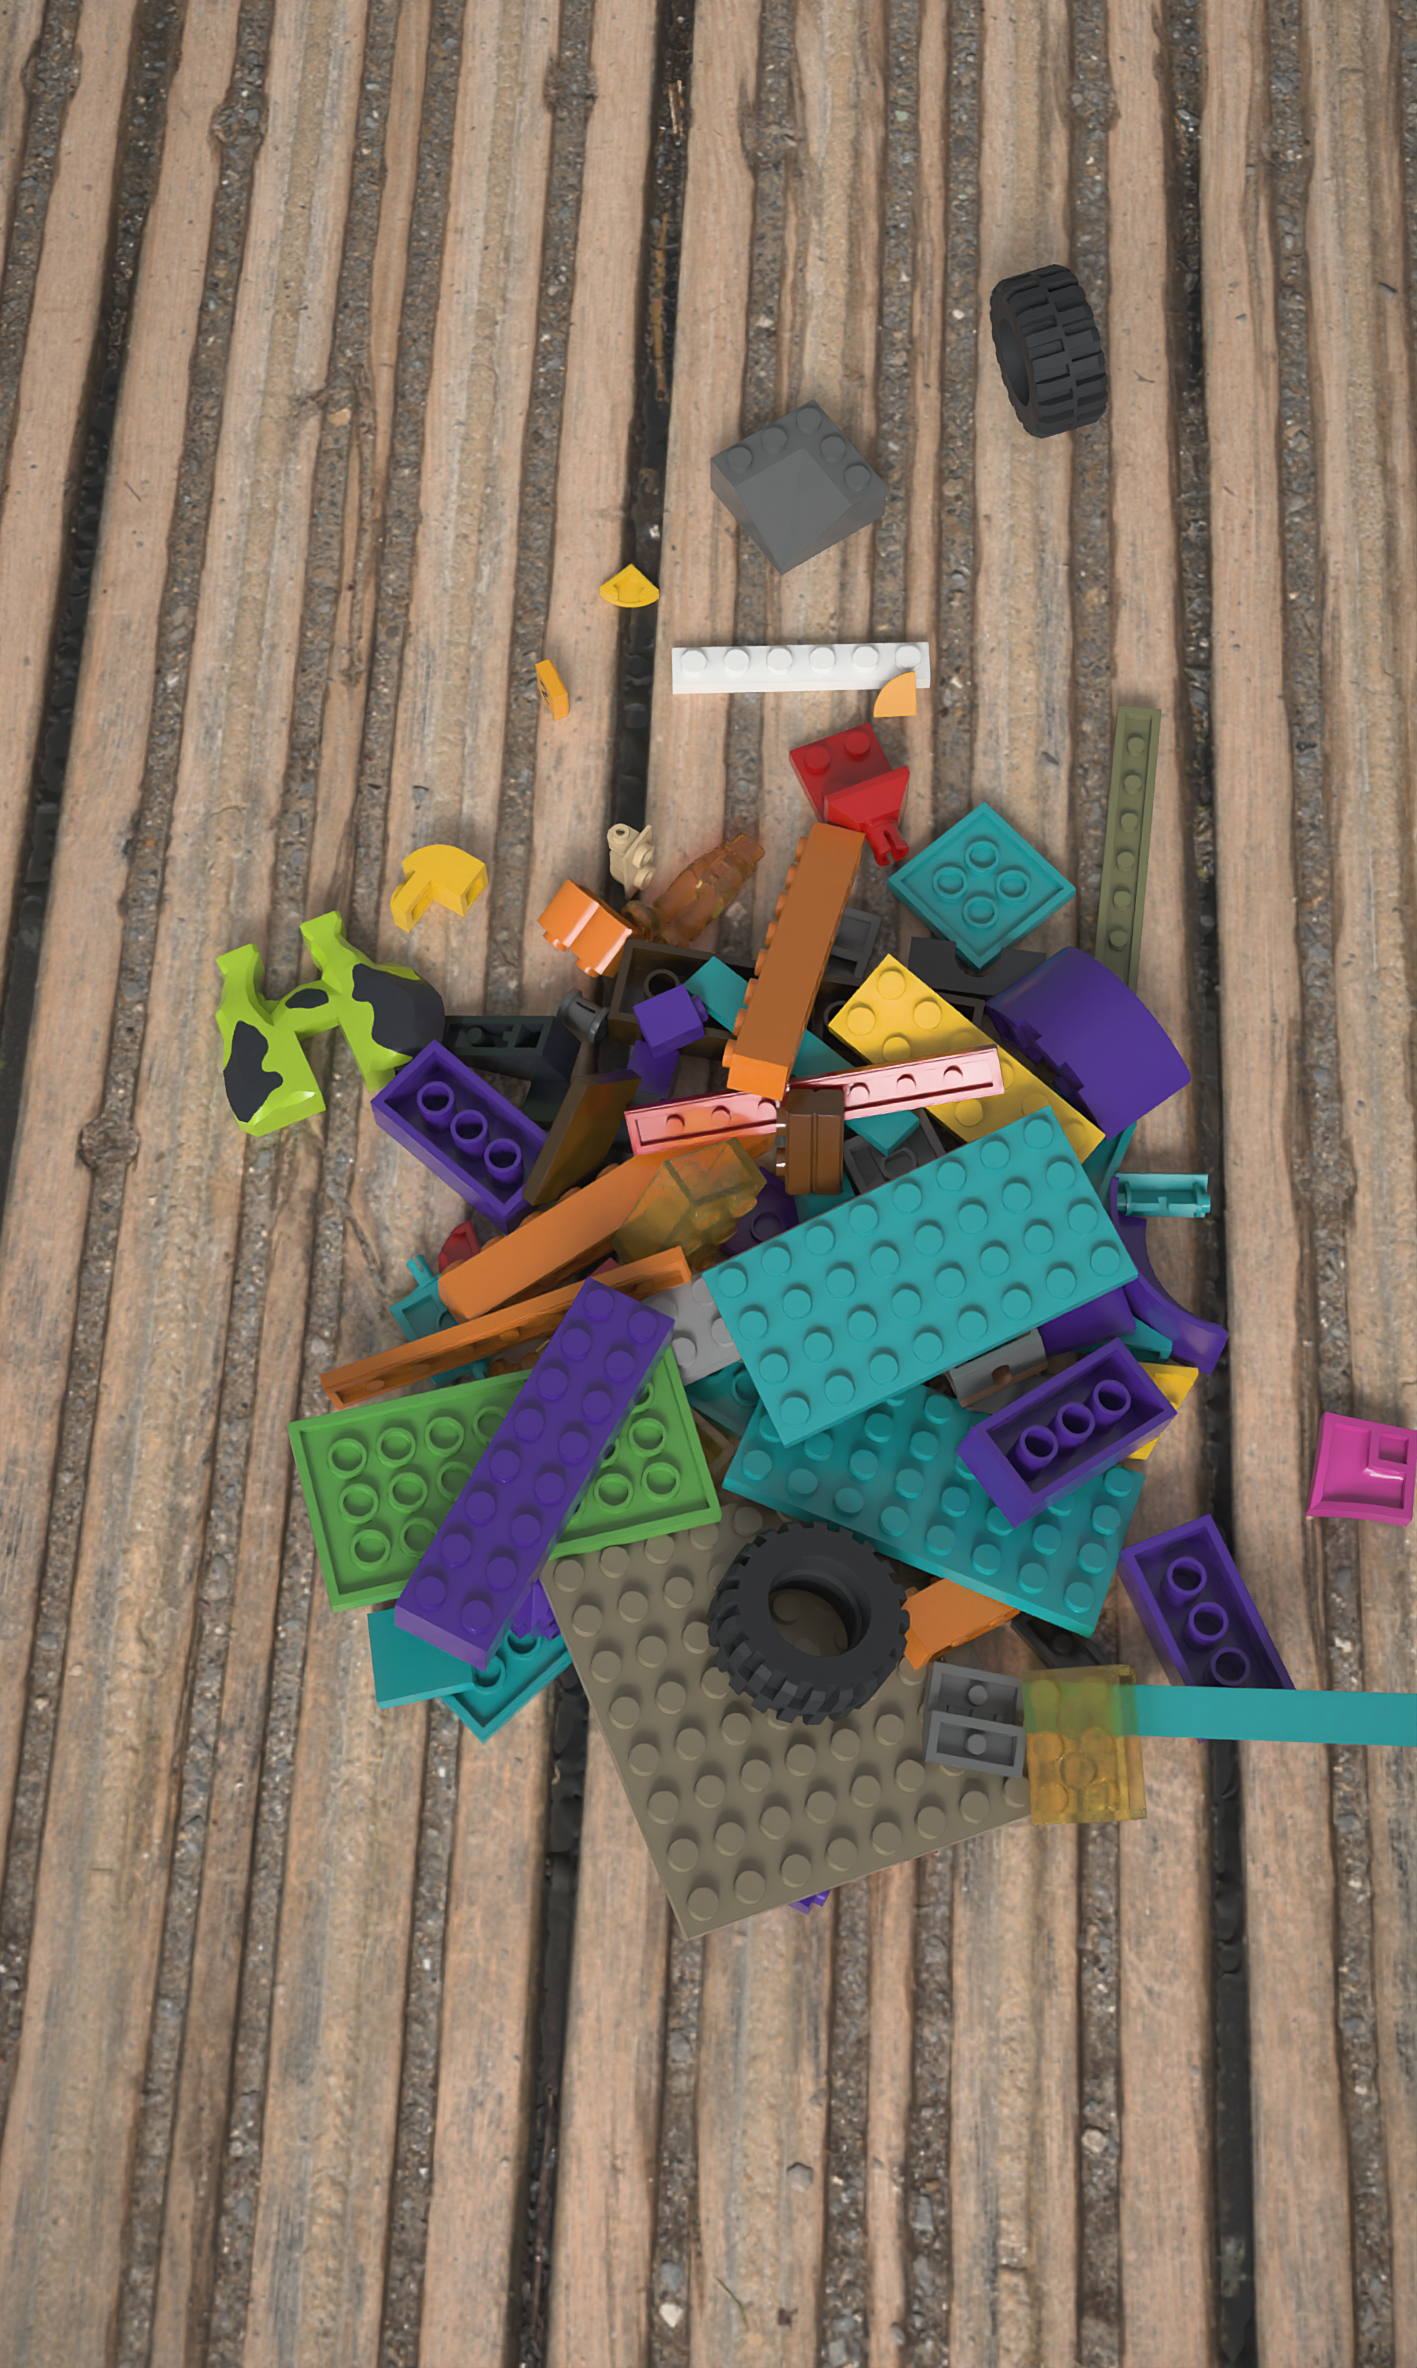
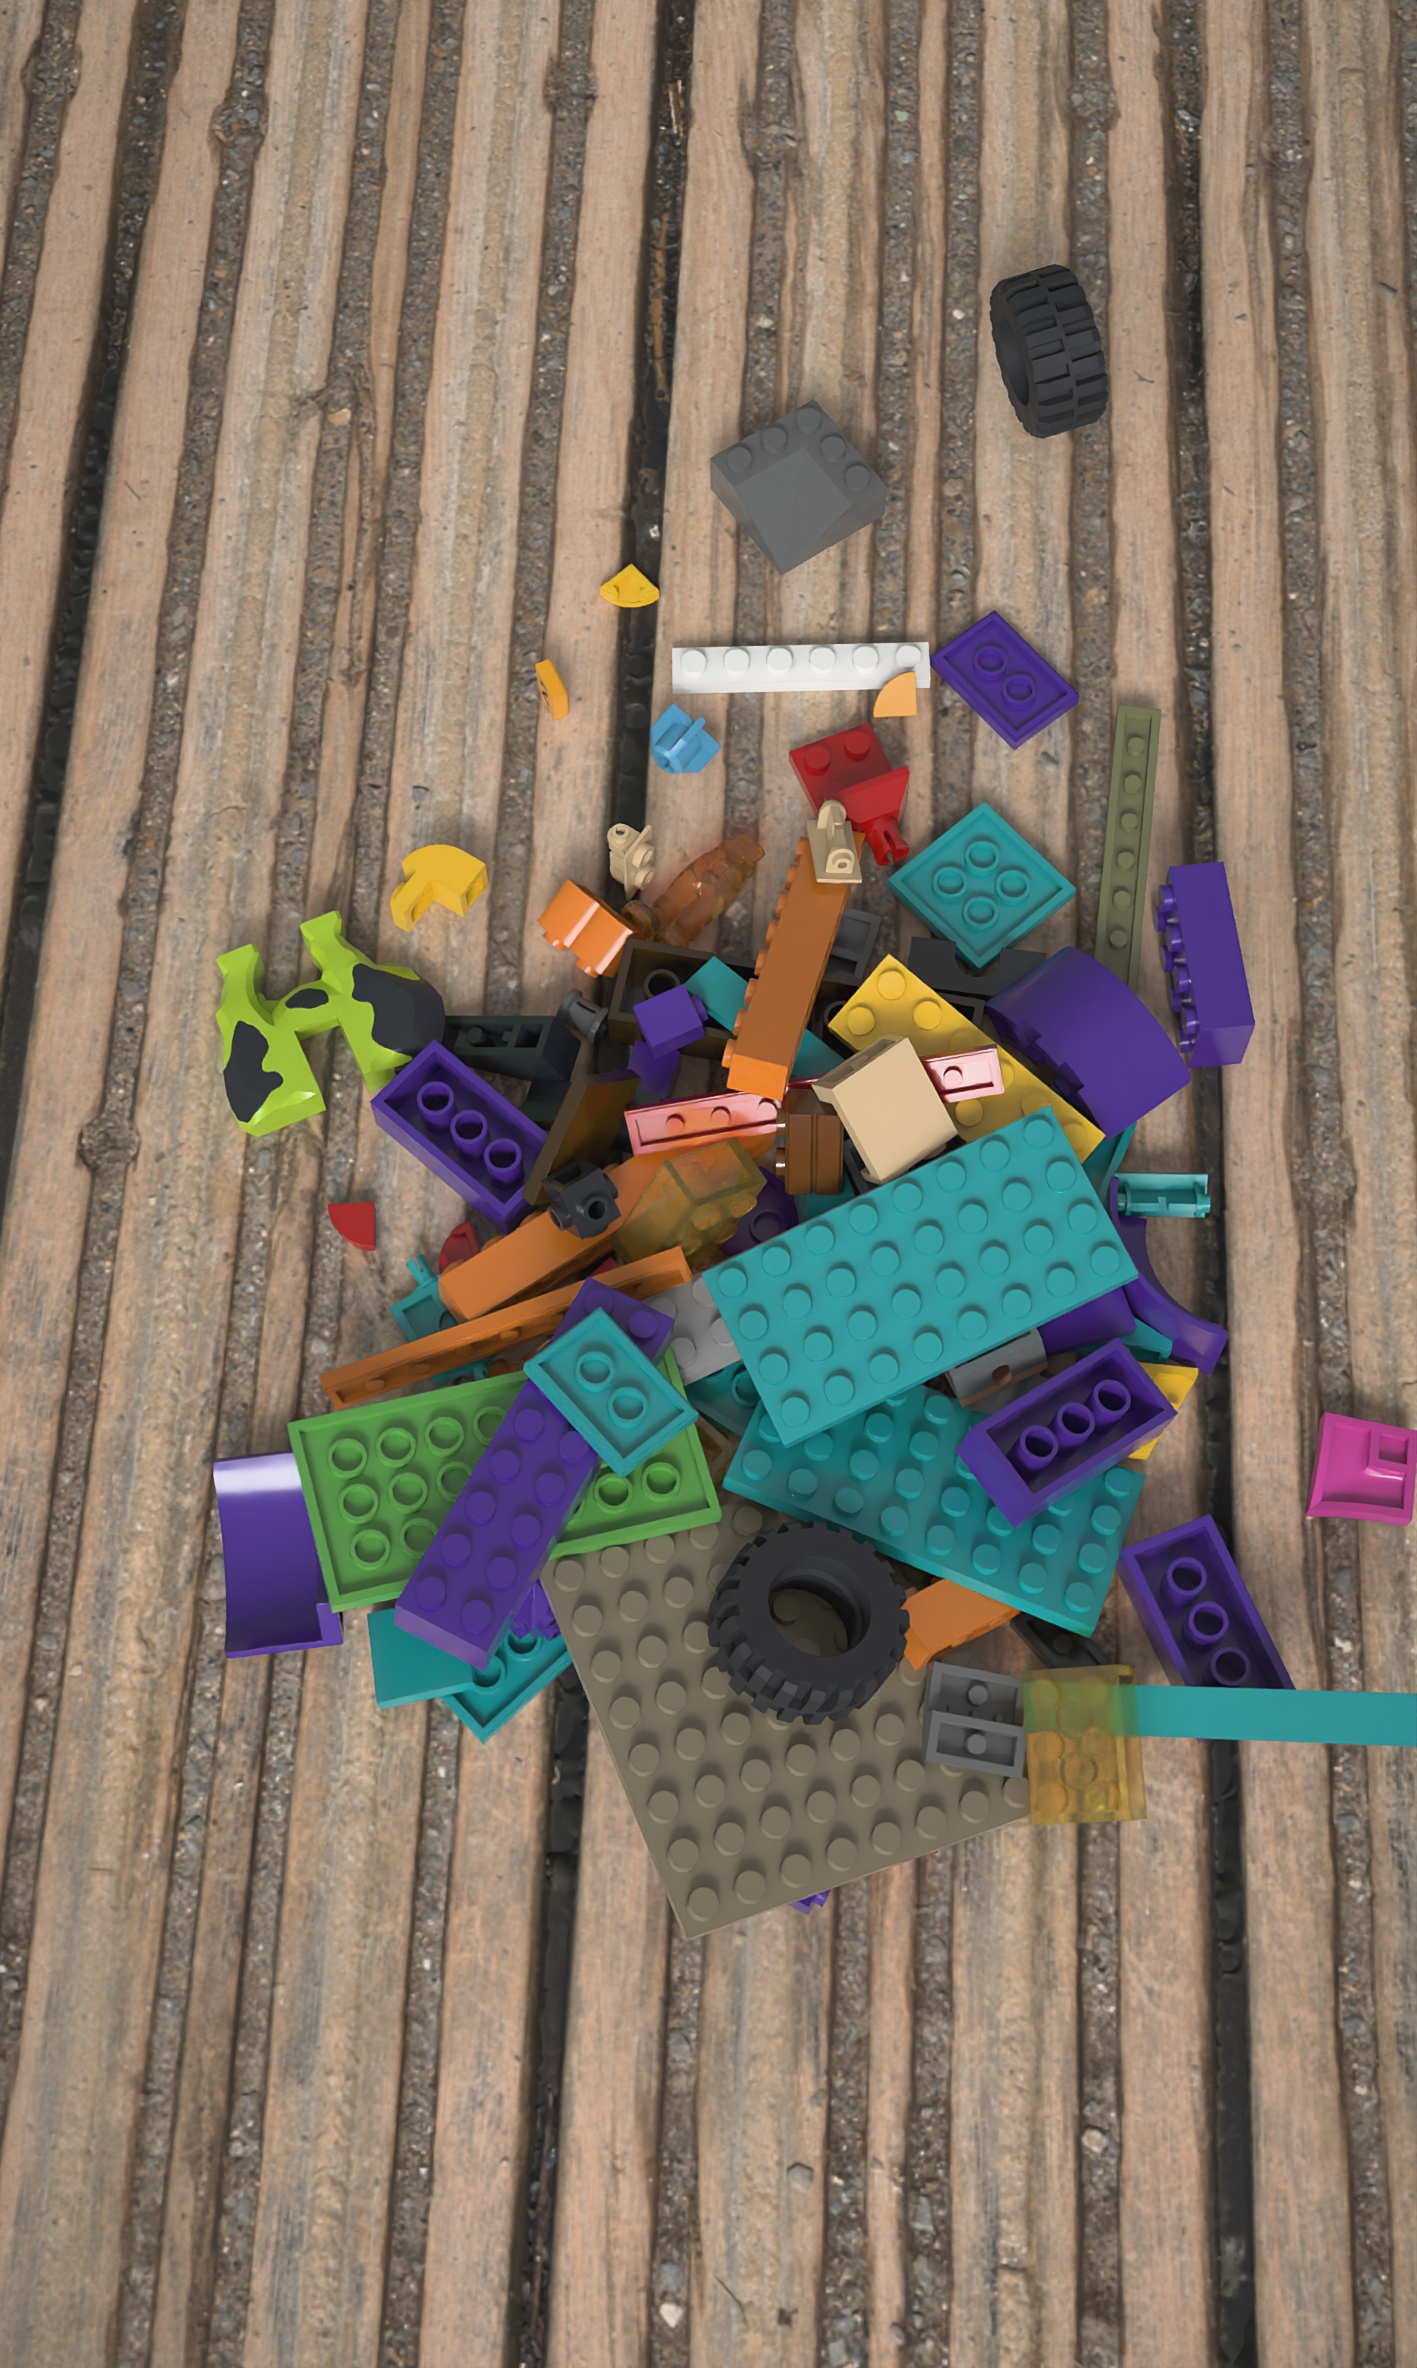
(270, 1559): none -> dark purple panel
(355, 1223): none -> red tile
(581, 1199): none -> black brick
(610, 1392): none -> teal tile
(681, 743): none -> dark azure piece
(833, 845): none -> tan hinge
(888, 1107): none -> tan panel
(1004, 680): none -> dark purple tile
(1204, 965): none -> dark purple brick

